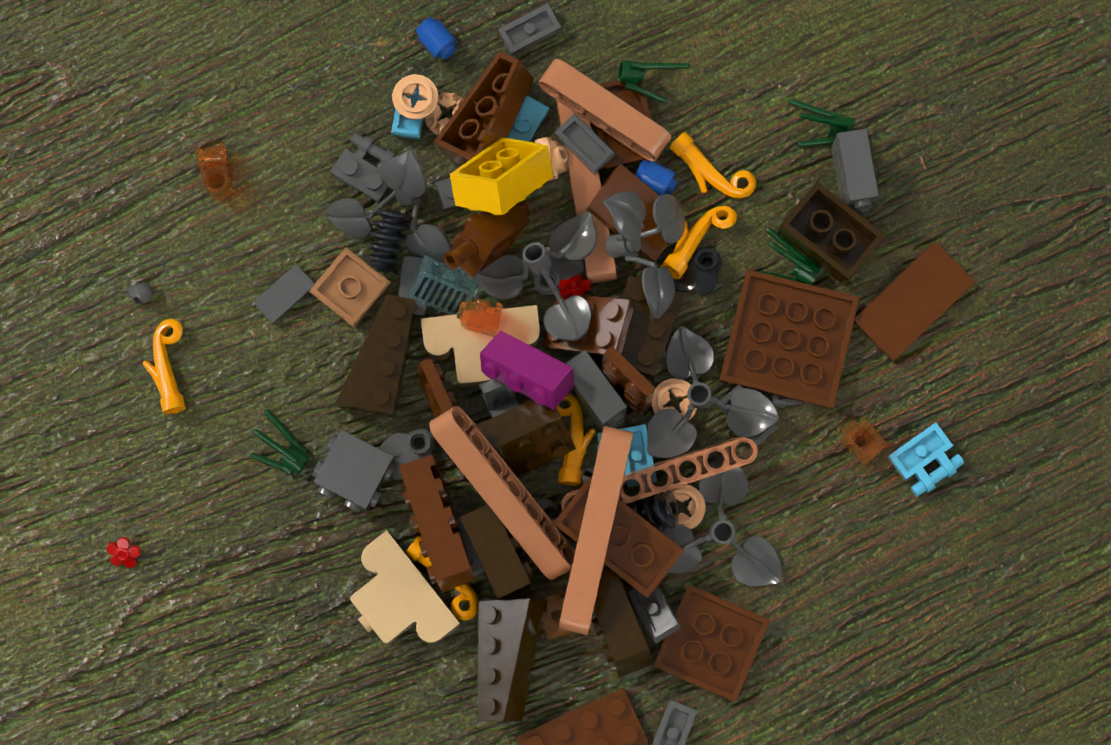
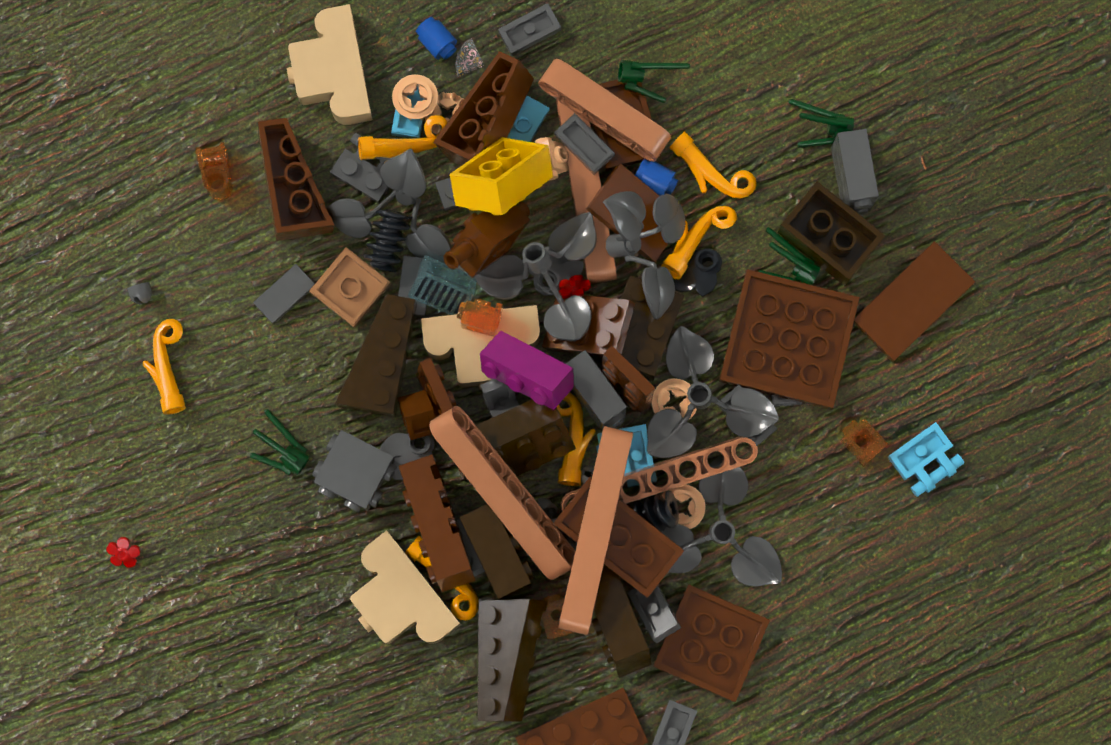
(292, 193): none -> reddish brown wedge
(331, 67): none -> tan brick
(382, 147): none -> light orange plant
(416, 414): none -> reddish brown brick
(467, 58): none -> clear tile

